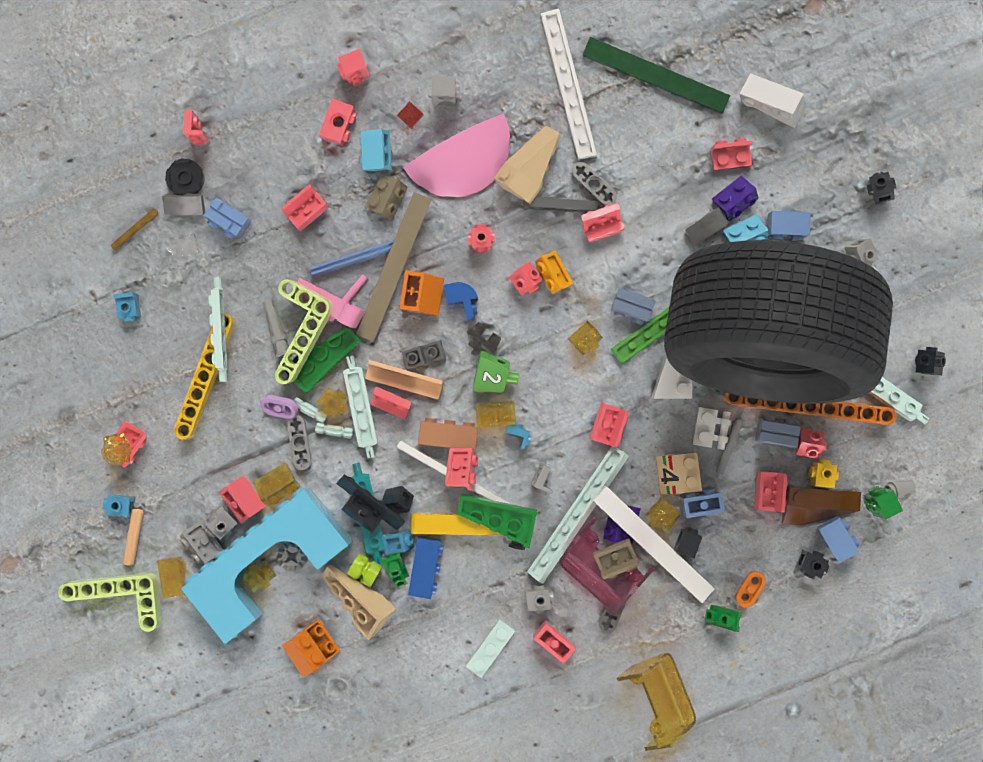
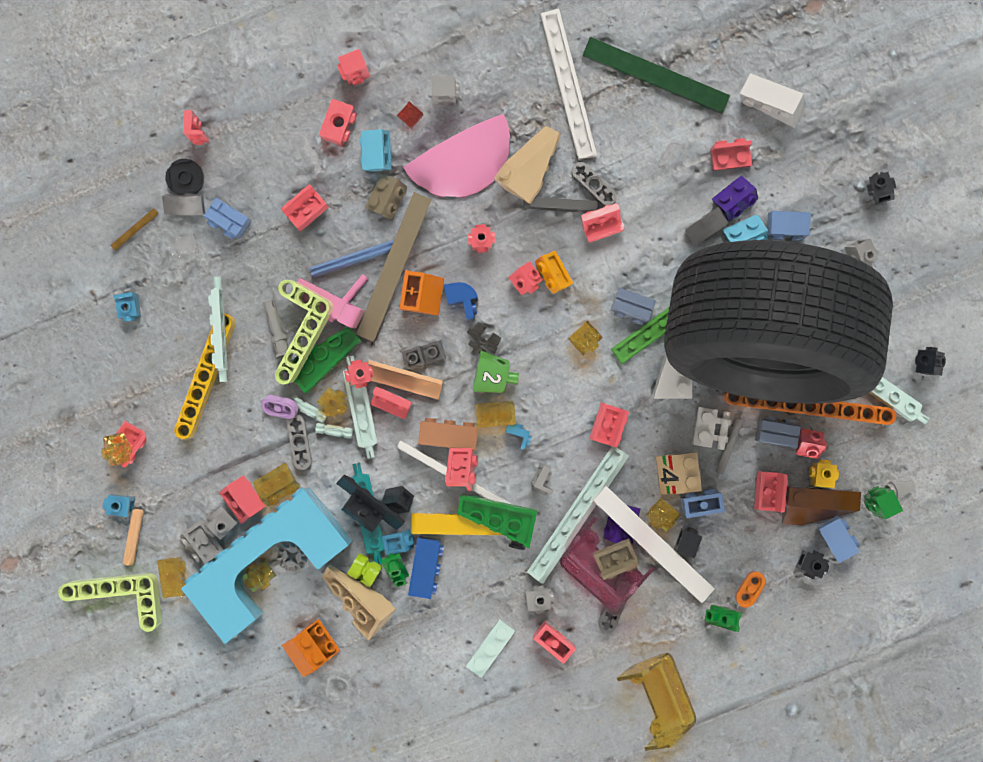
(353, 379): none -> coral brick

